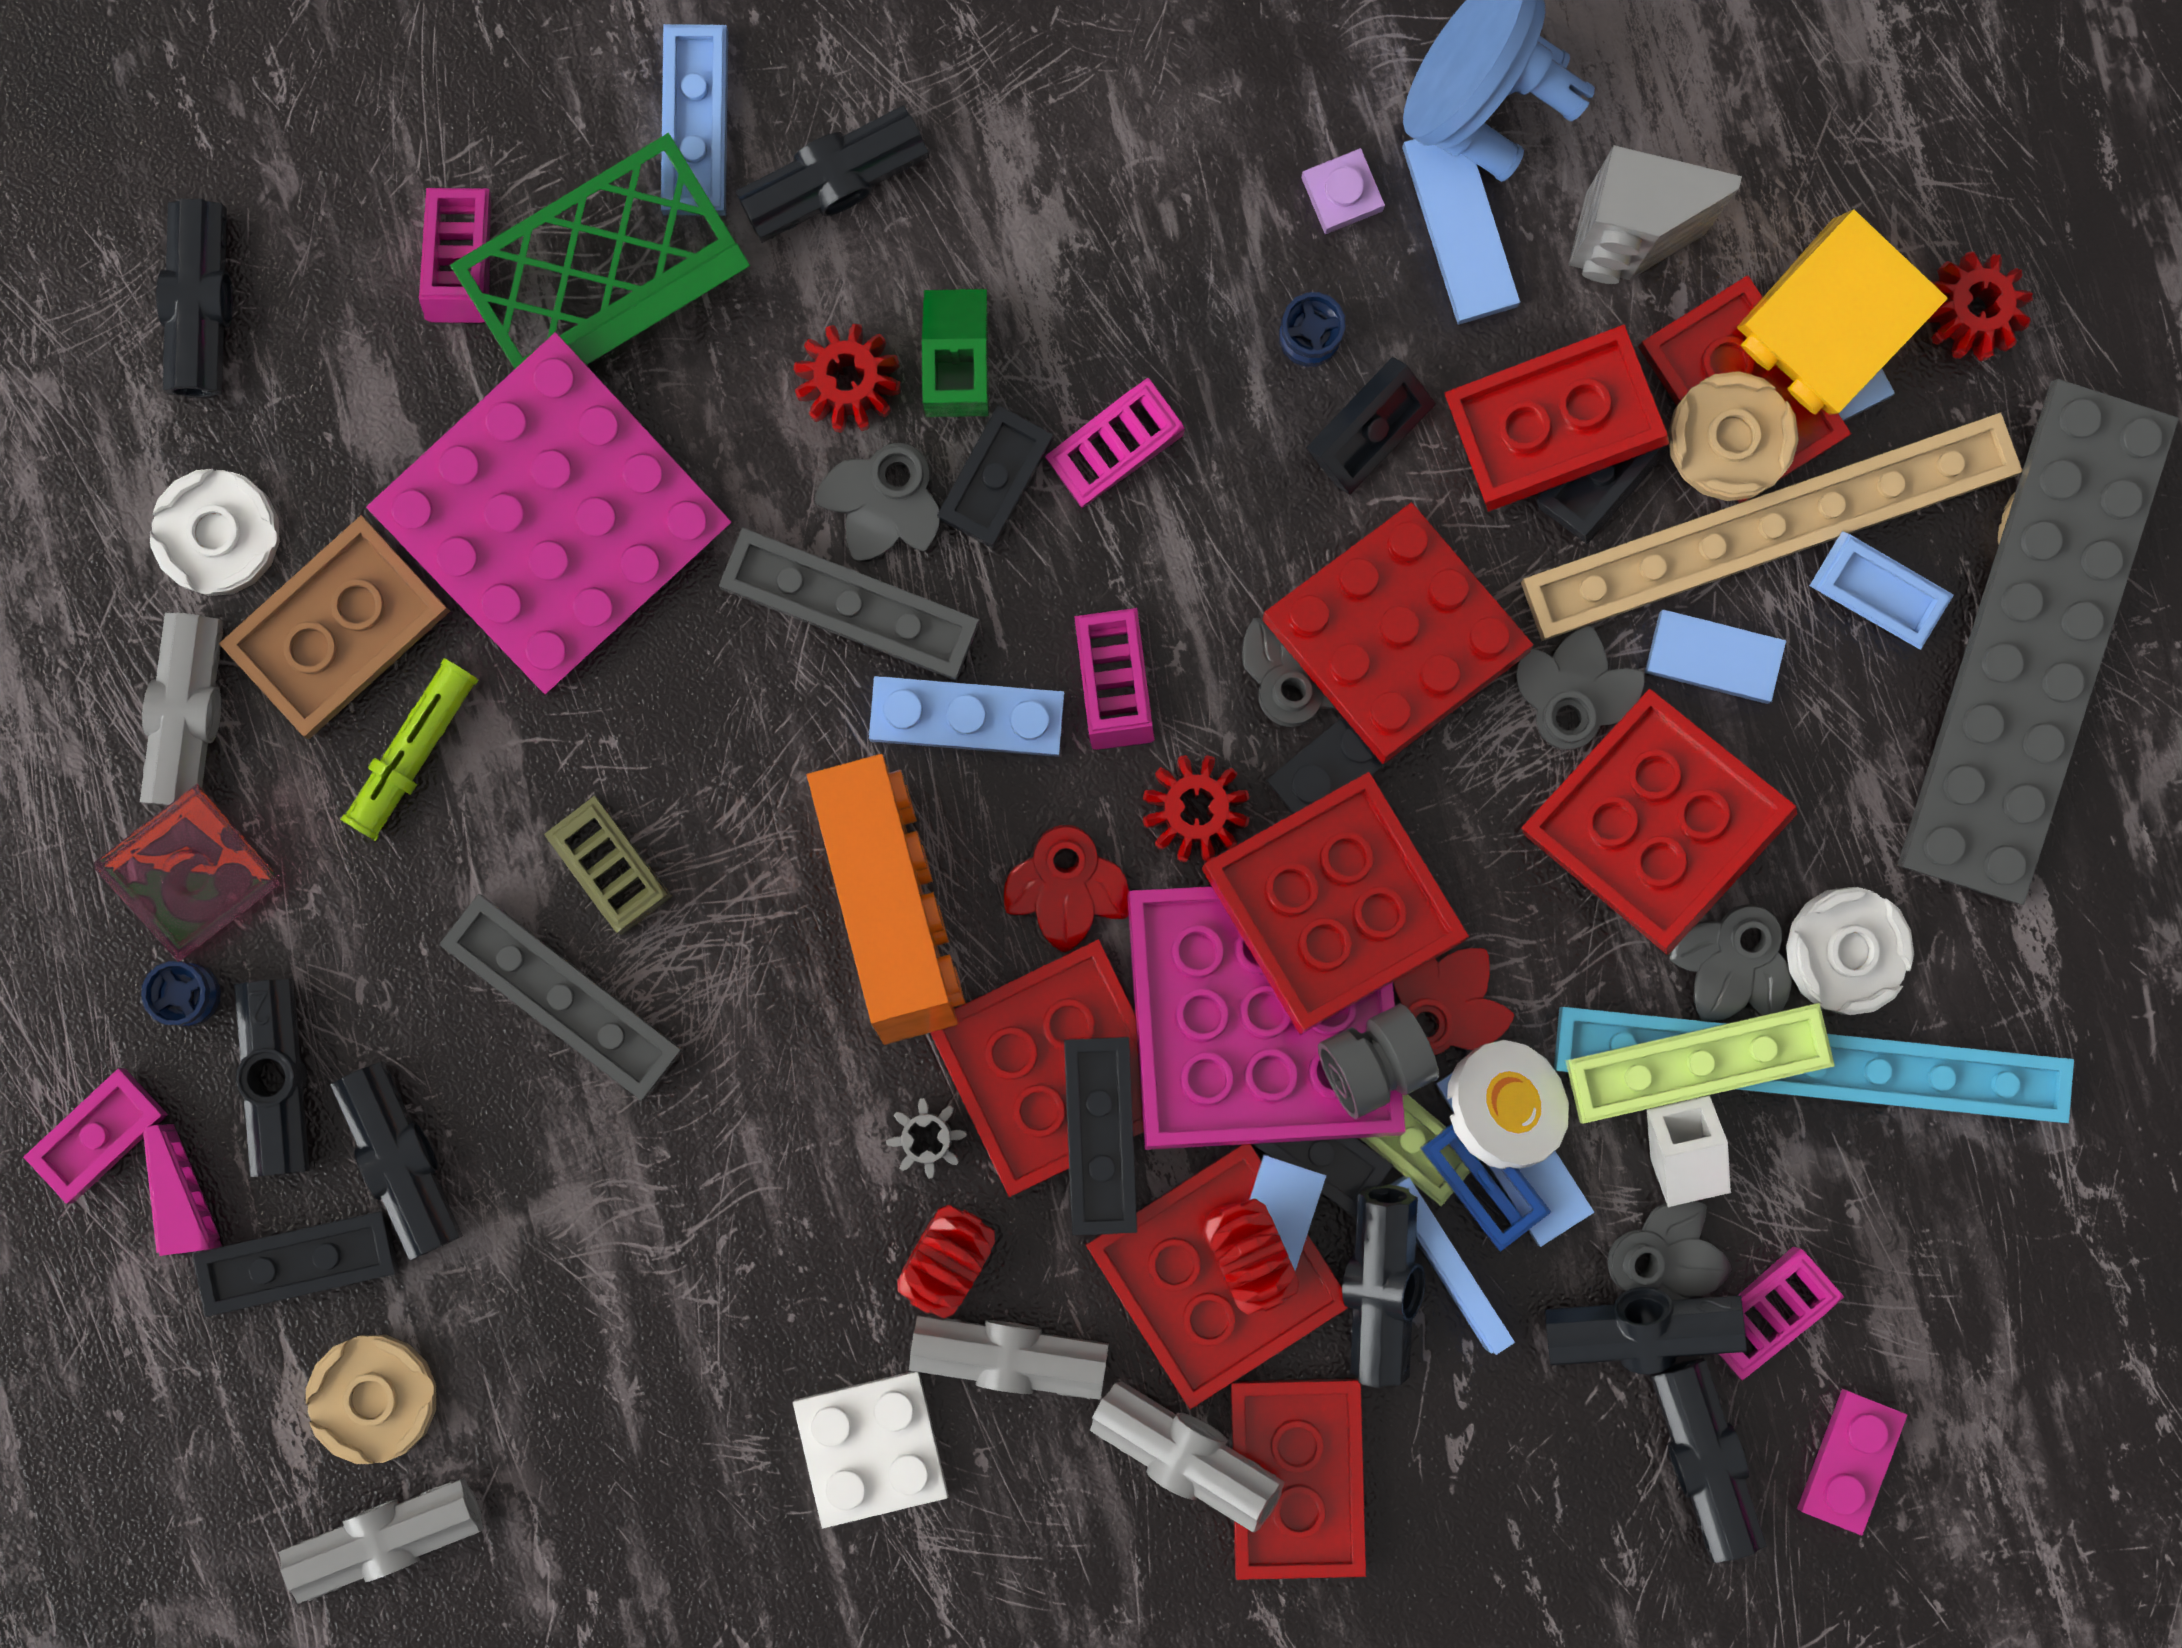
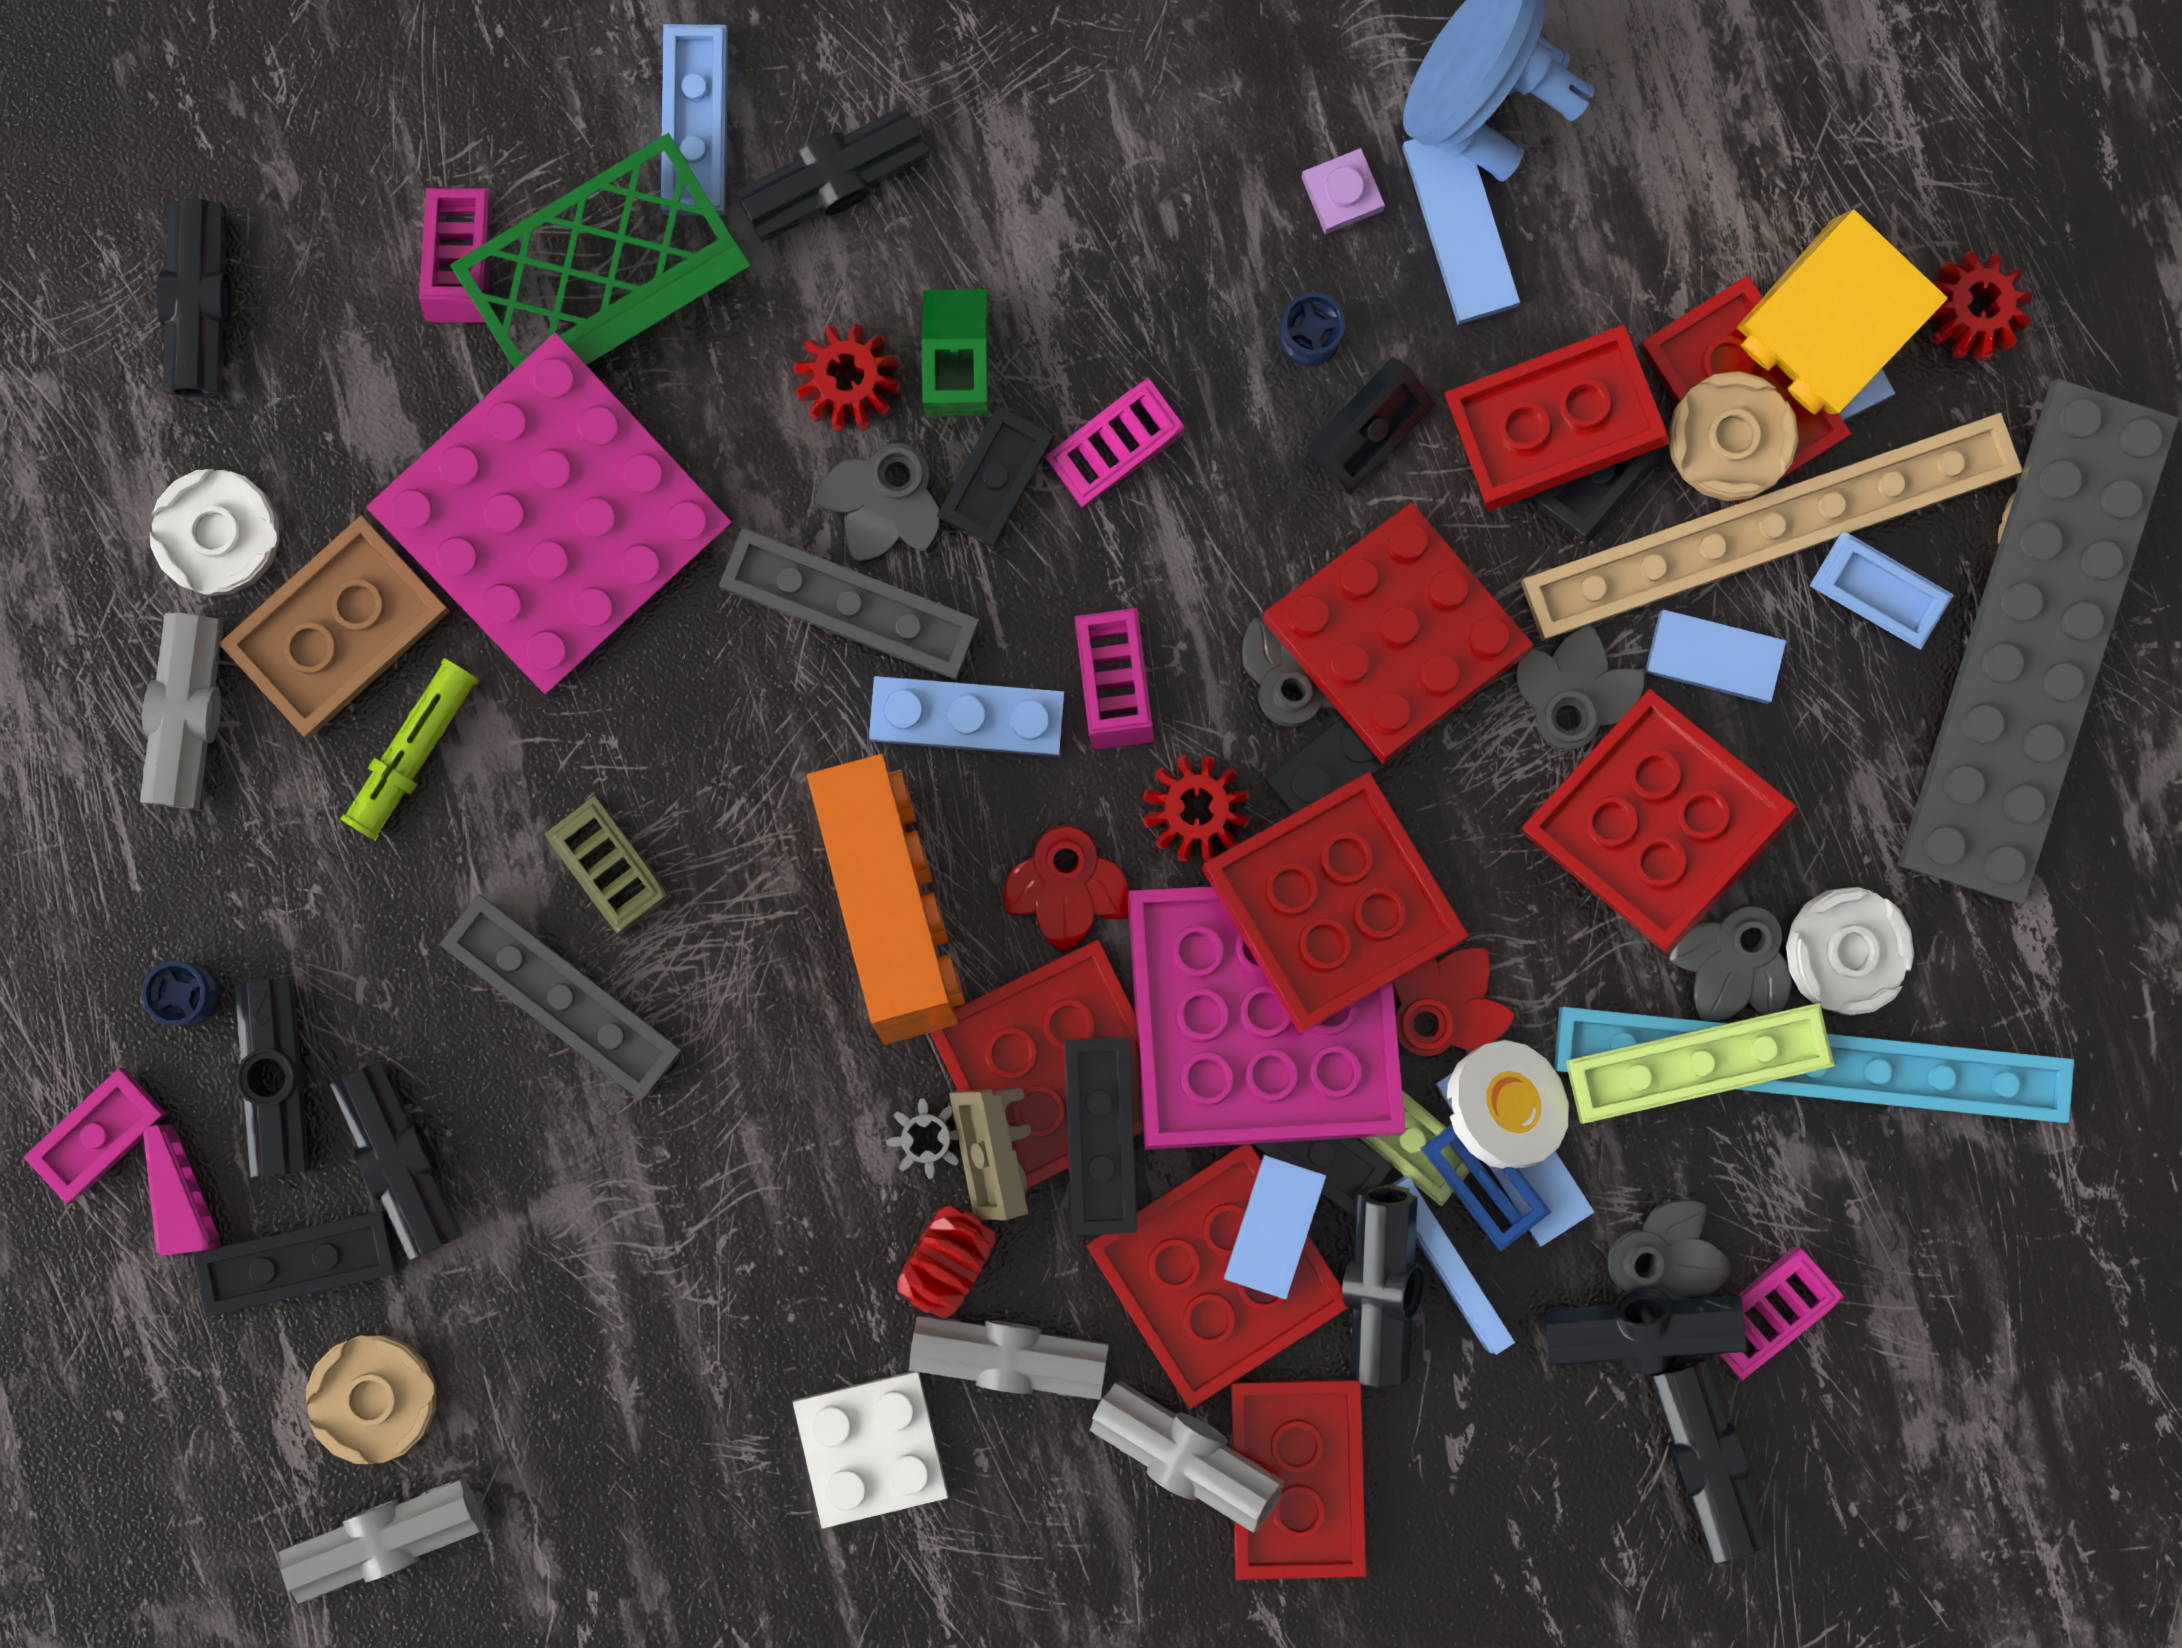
(187, 873): clear pink tile -> none
(990, 1164): none -> dark tan plate
(1251, 1256): red gear -> none
(1382, 1059): dark grey wheel -> none
(1645, 212): light grey slope -> none
(1688, 1151): white brick -> none
(1852, 1462): dark pink plate -> none

